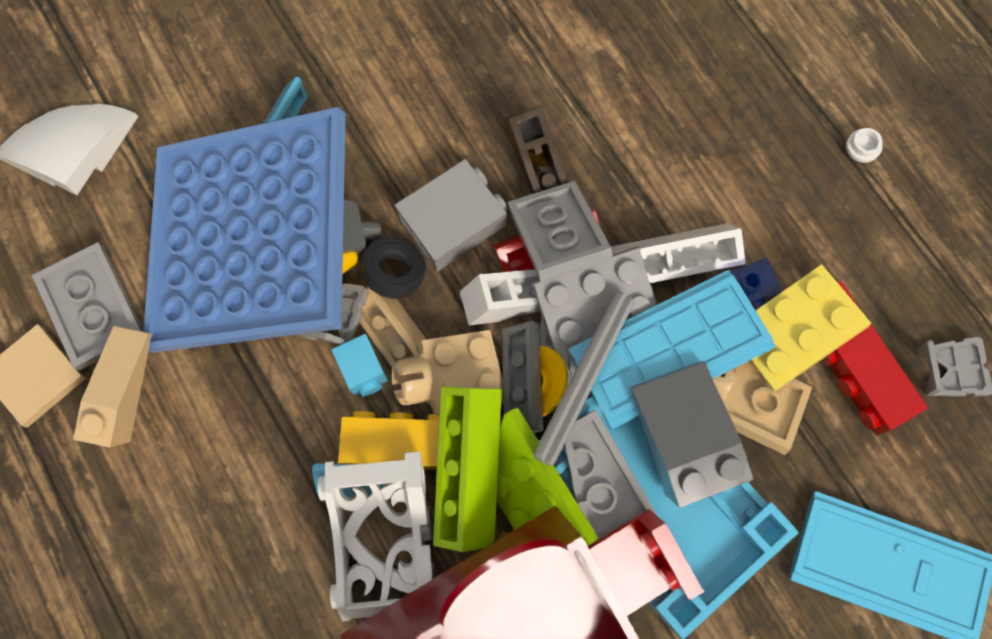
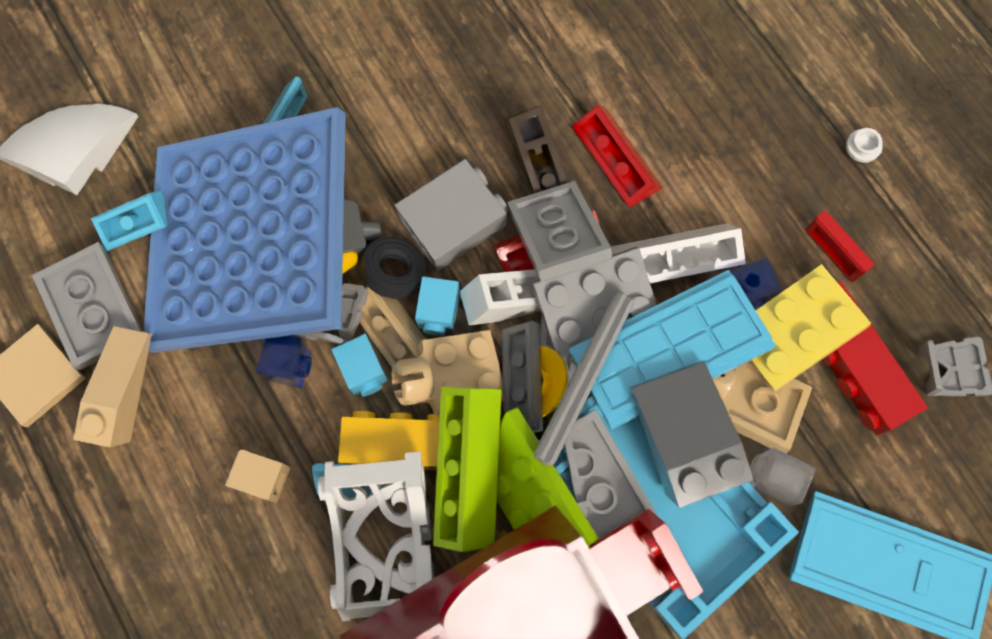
(131, 220): none -> medium azure slope
(258, 476): none -> tan panel
(285, 361): none -> clear blue brick
(437, 306): none -> medium azure brick
(616, 156): none -> red slope
(781, 476): none -> clear brick
(839, 246): none -> red tile

